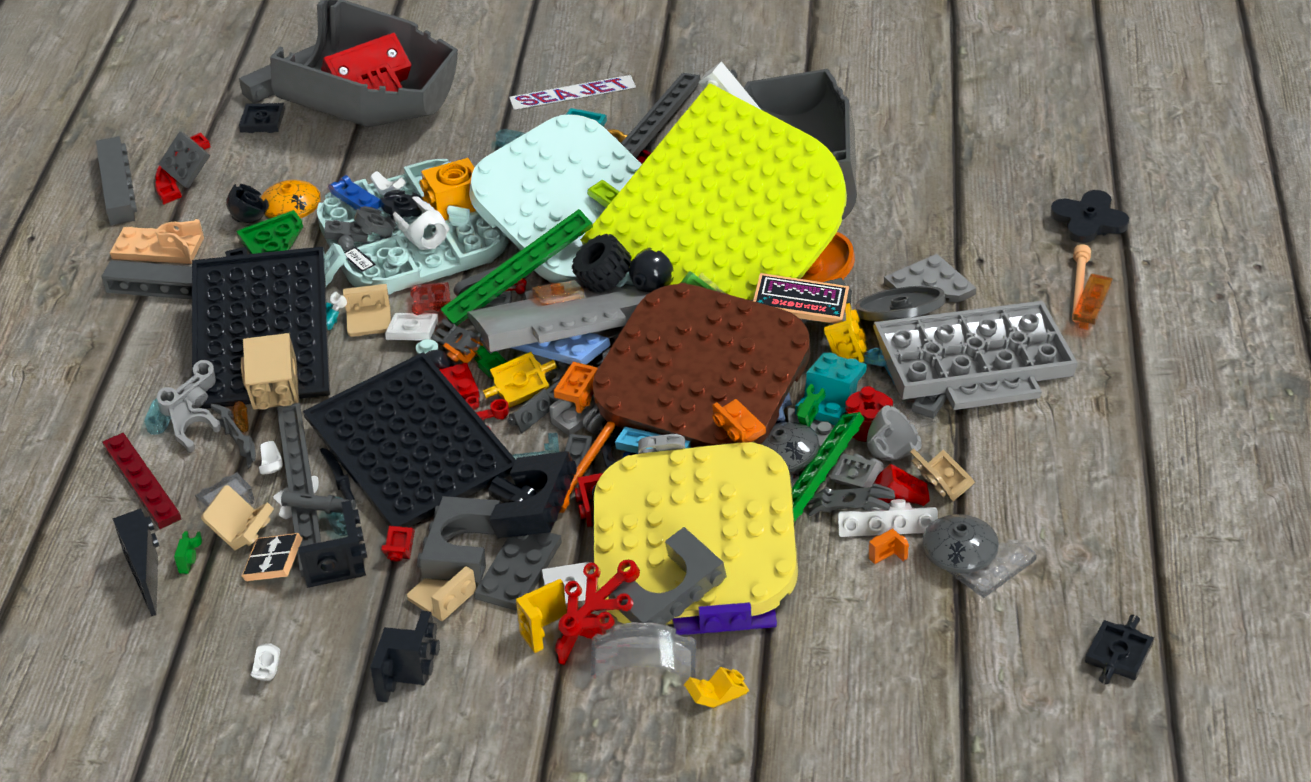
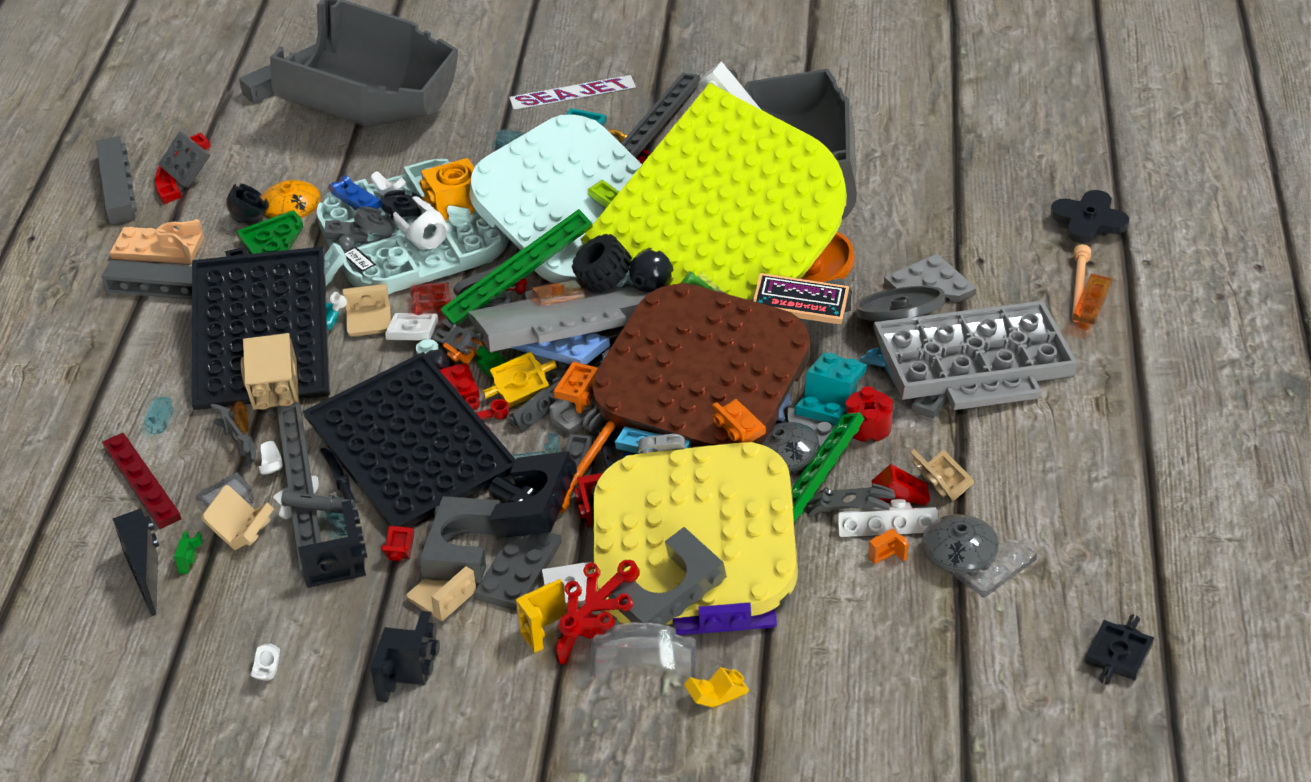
(185, 402): light grey piece -> none
(262, 117): black plate -> none
(272, 557): tile -> none
(372, 63): red brick -> none
(809, 408): green plate -> none
(846, 337): yellow bracket -> none
(856, 471): light grey bracket -> none
(892, 435): light grey hair -> none

